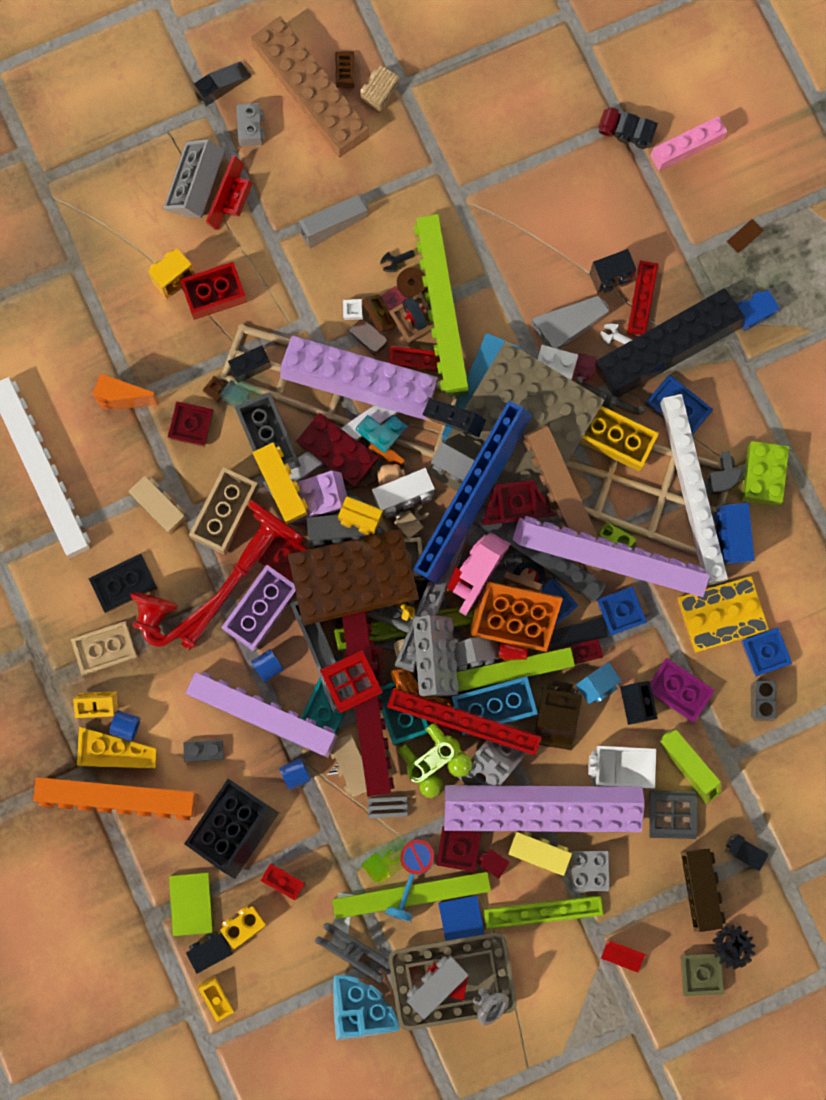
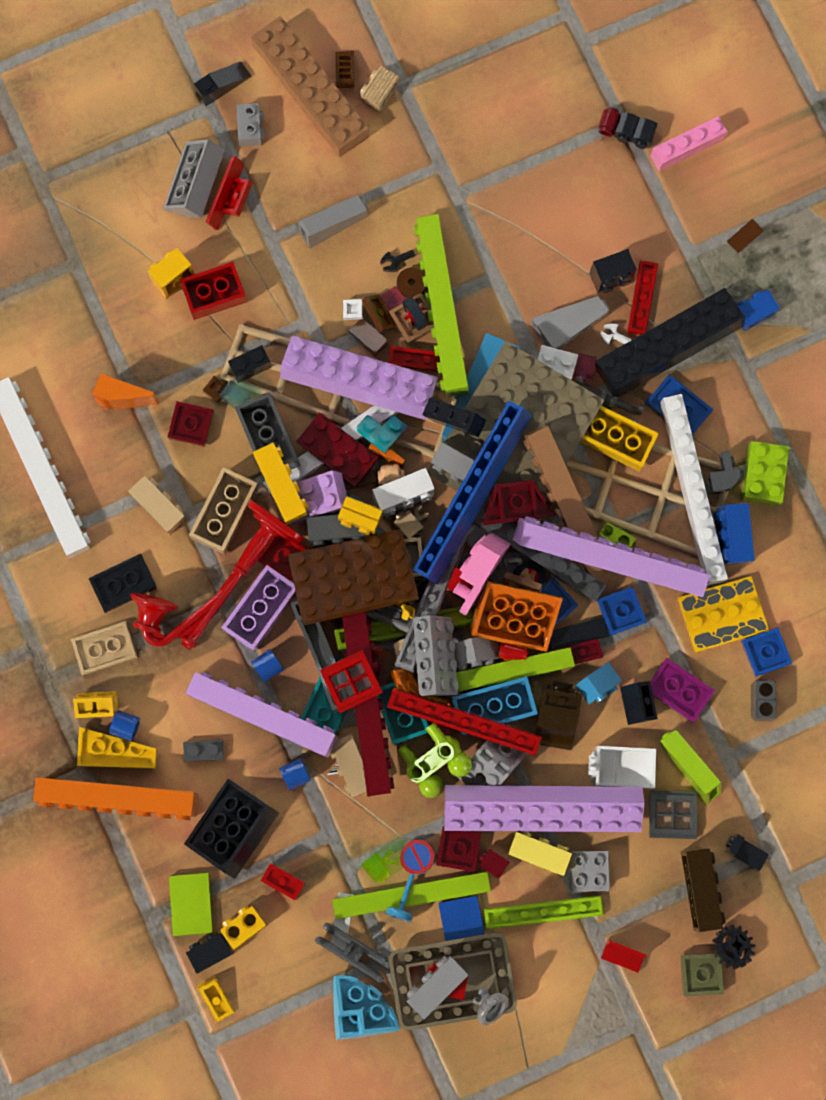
(387, 815): light grey tile -> none

